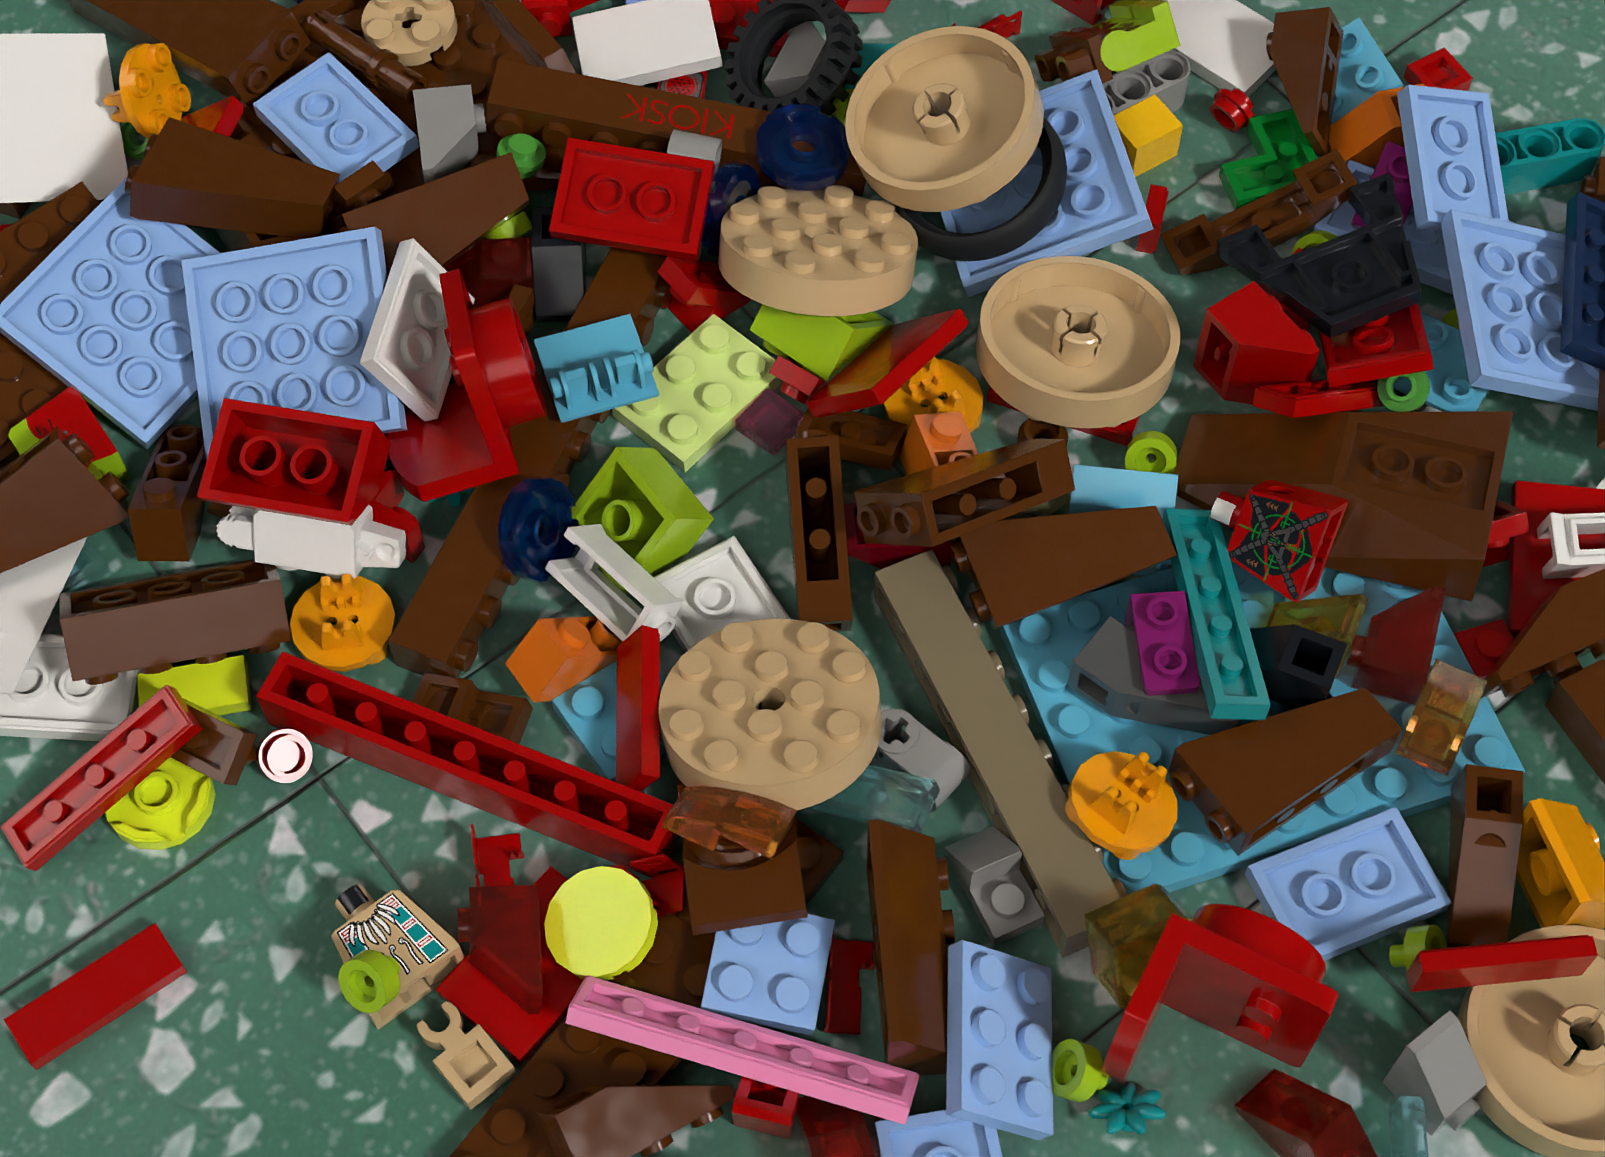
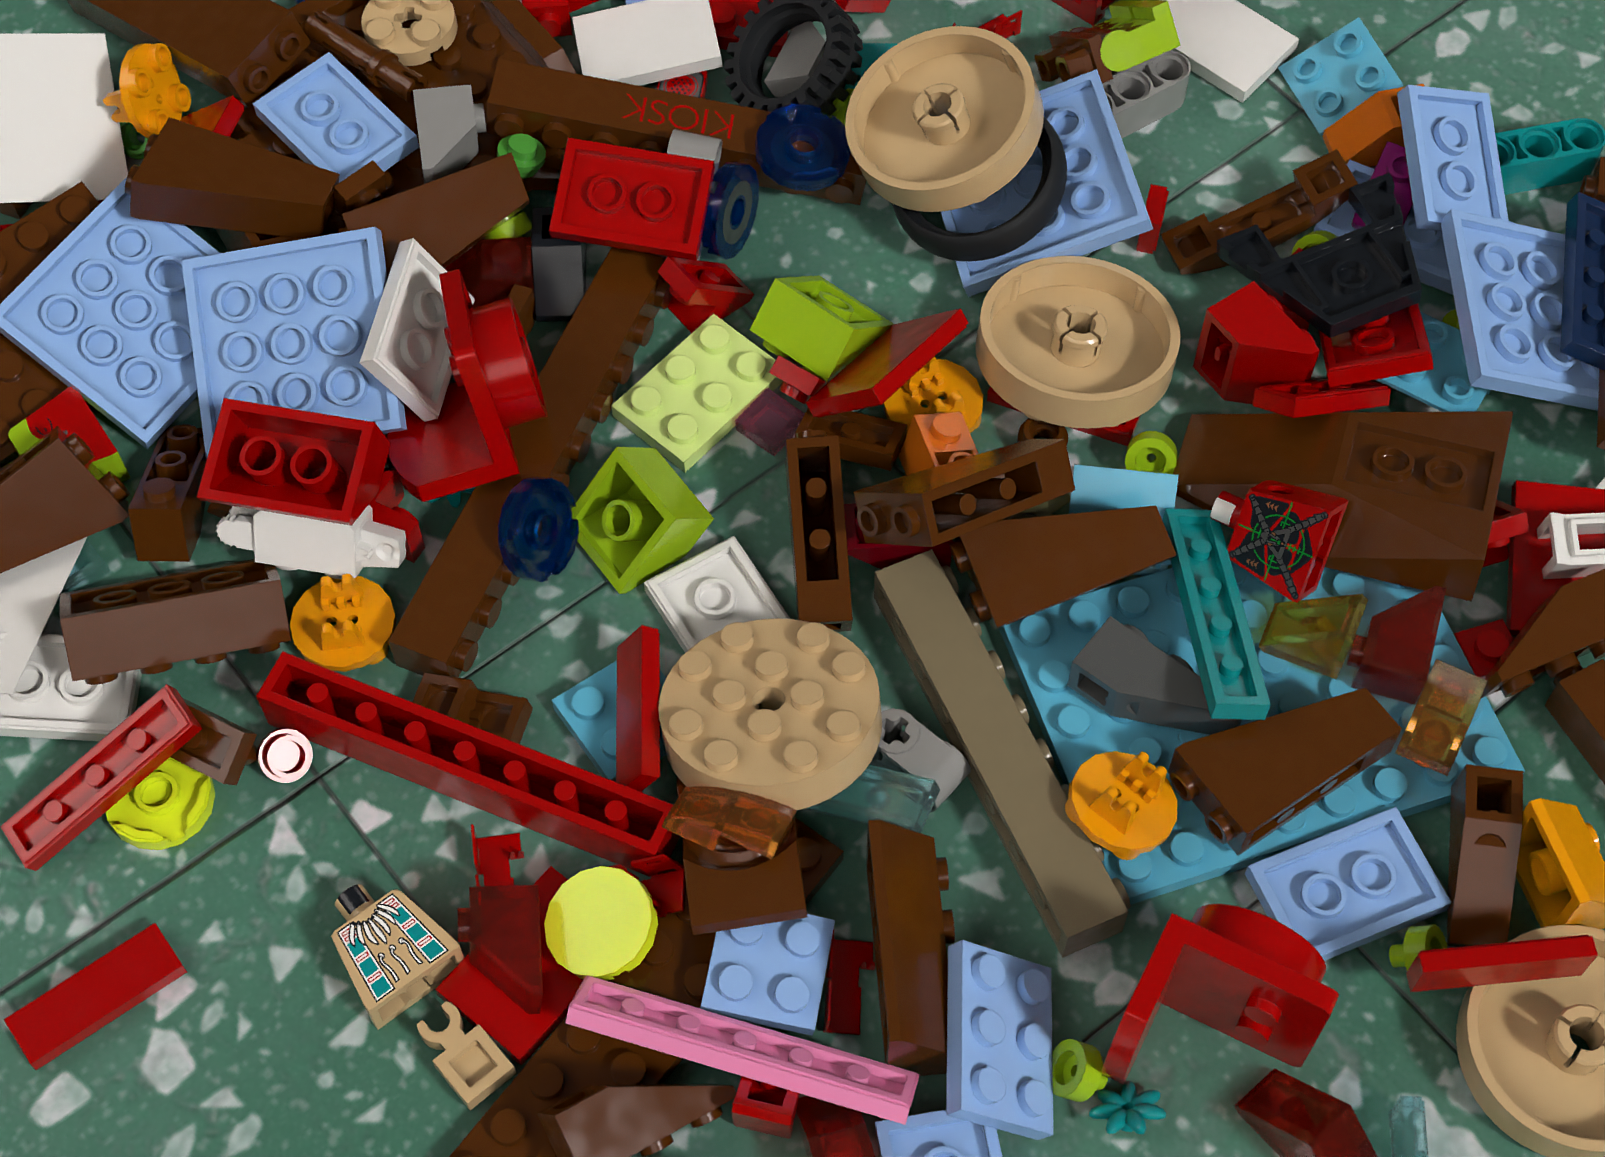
(214, 686): neon yellow tile -> none
(370, 980): lime tile -> none
(561, 655): orange slope -> none
(596, 368): medium azure hinge -> none
(602, 596): white window -> none
(817, 251): tan piece -> none
(994, 884): light grey slope -> none
(1125, 936): clear yellow slope -> none
(1149, 134): yellow brick -> none
(1163, 642): magenta bracket -> none
(1231, 109): red plate -> none
(1279, 149): green plate -> none
(1297, 663): black slope -> none
(1307, 58): reddish brown slope -> none
(1410, 402): bright green plate -> none
(1438, 71): red plate -> none
(1442, 1072): light grey slope -> none

